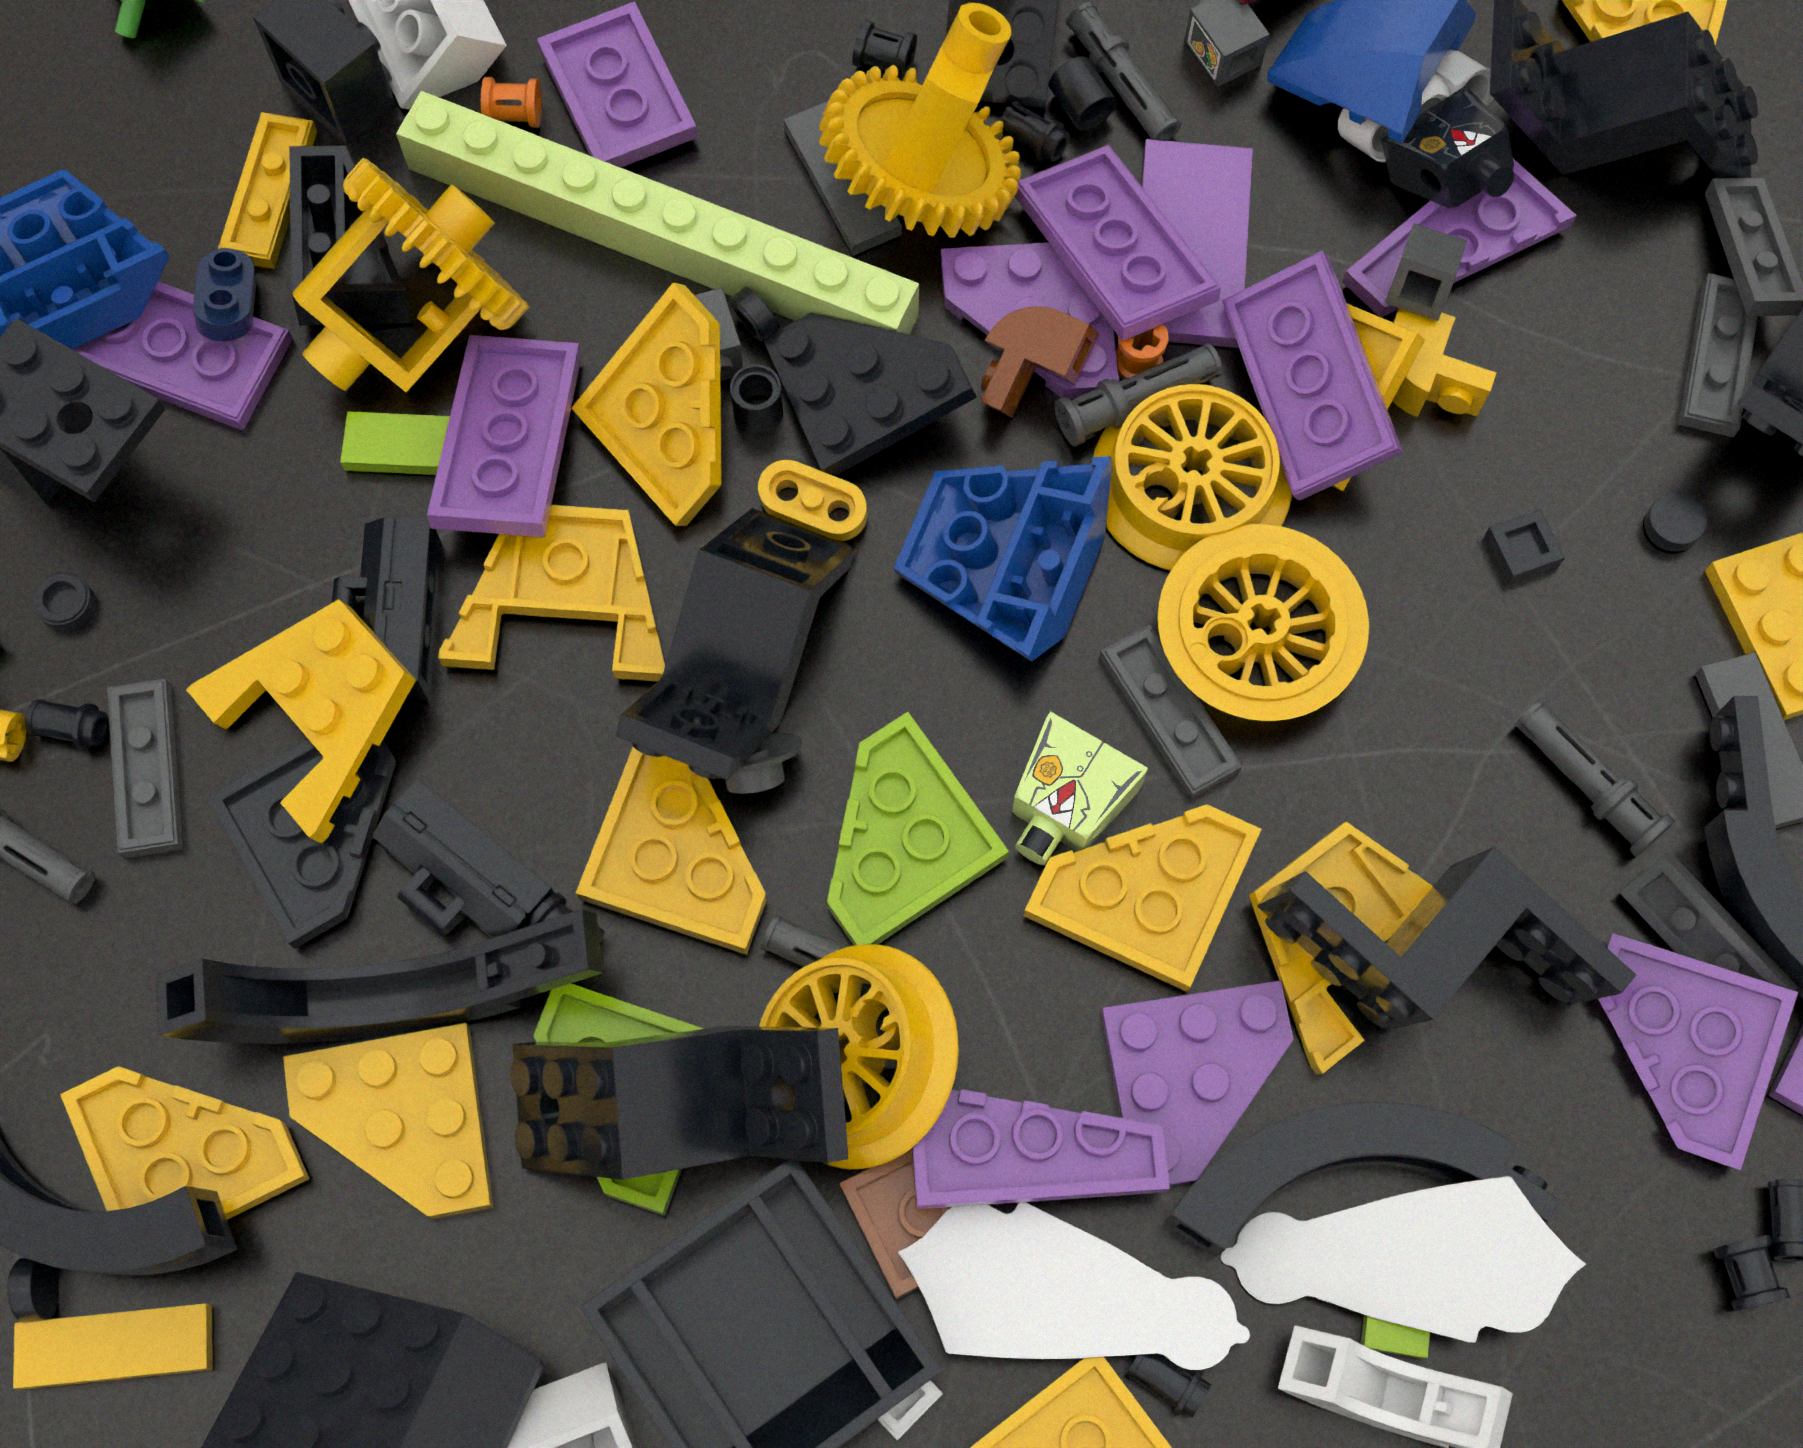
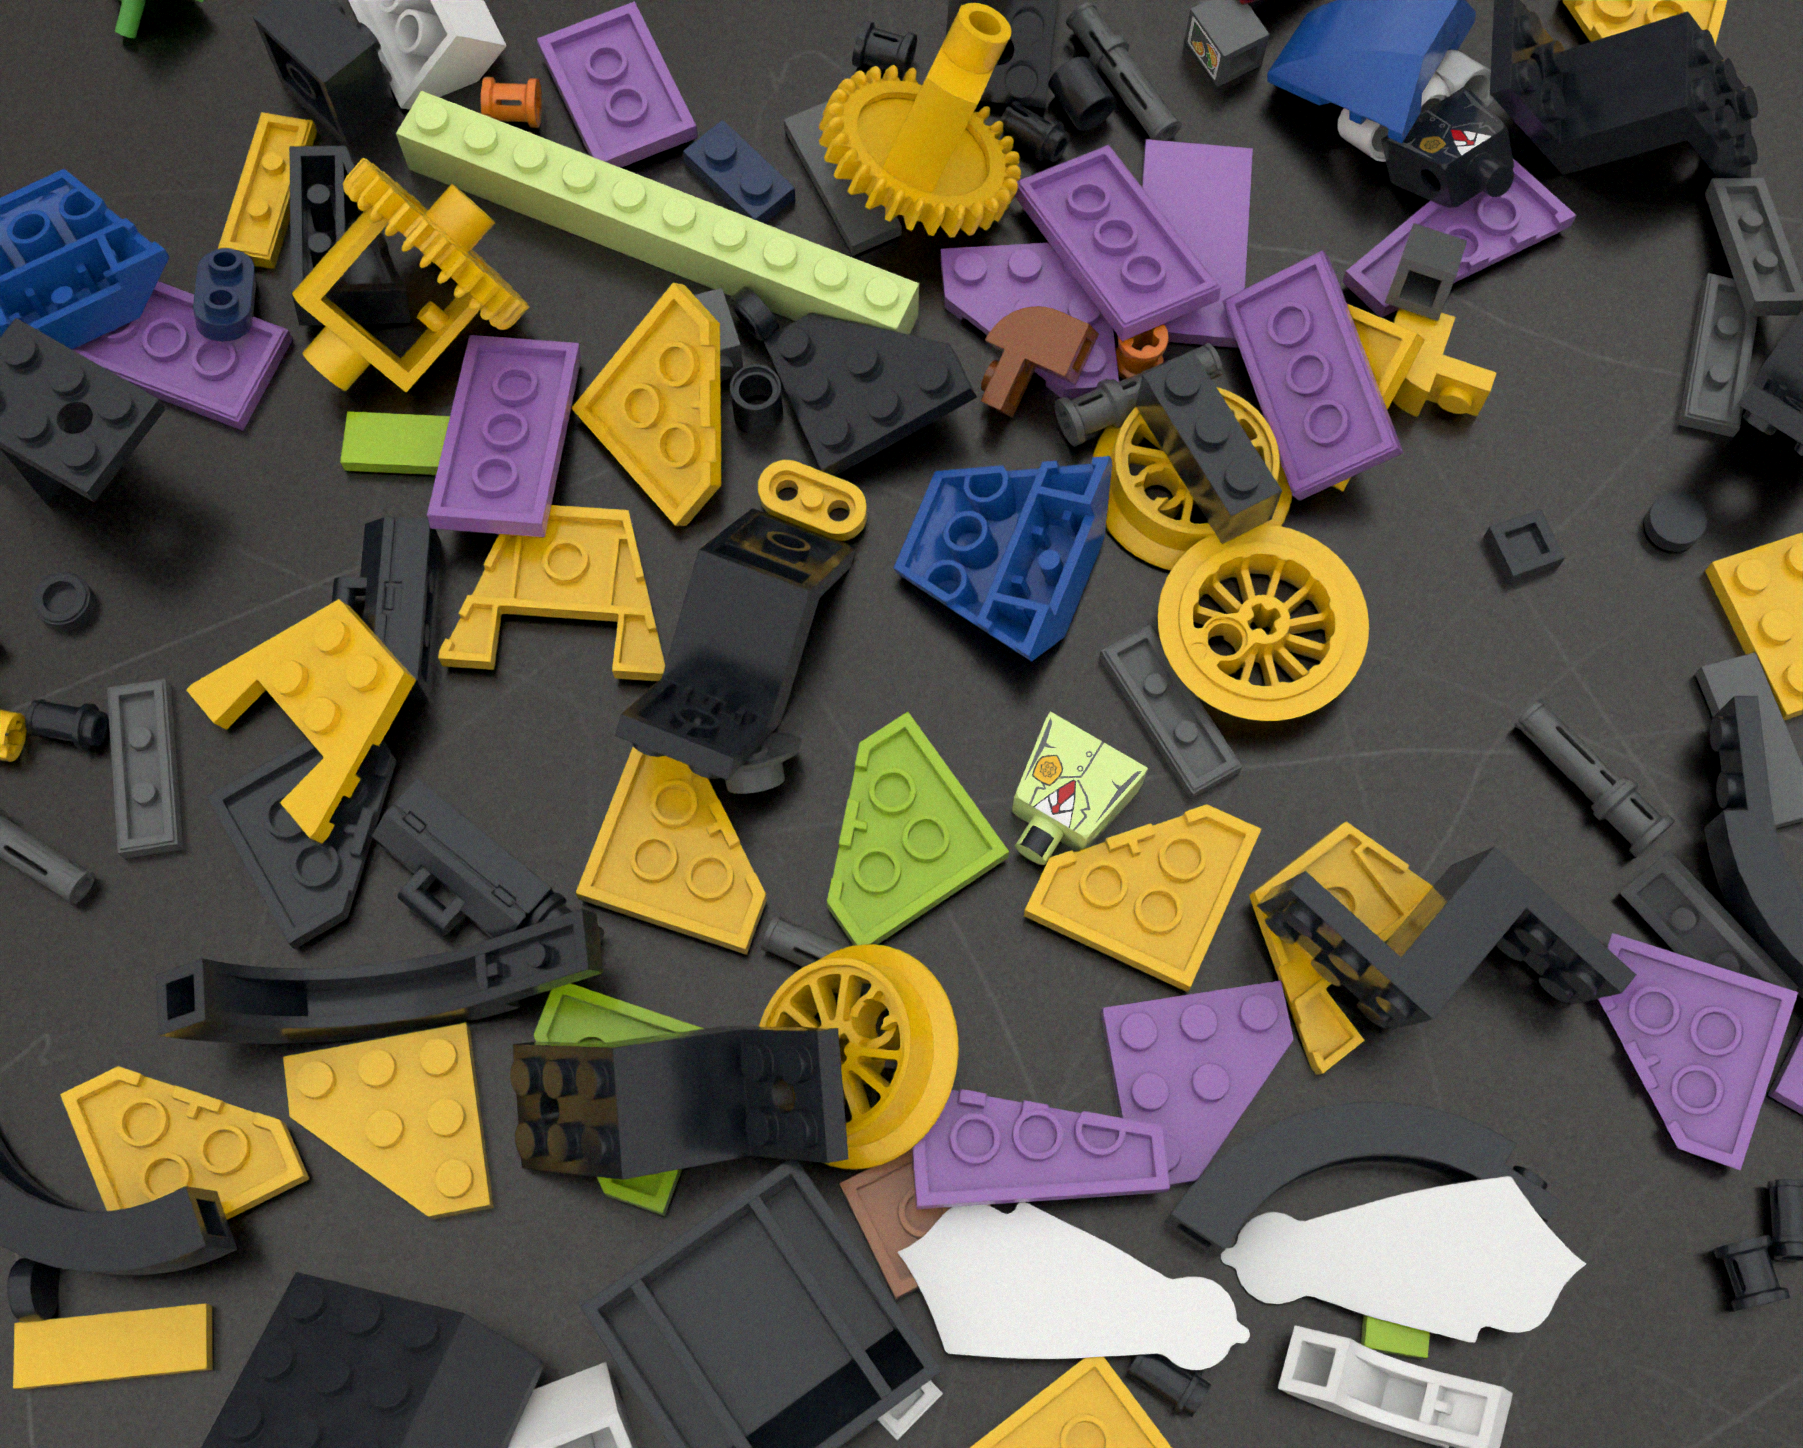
(739, 173): none -> dark blue plate
(1207, 447): none -> black brick

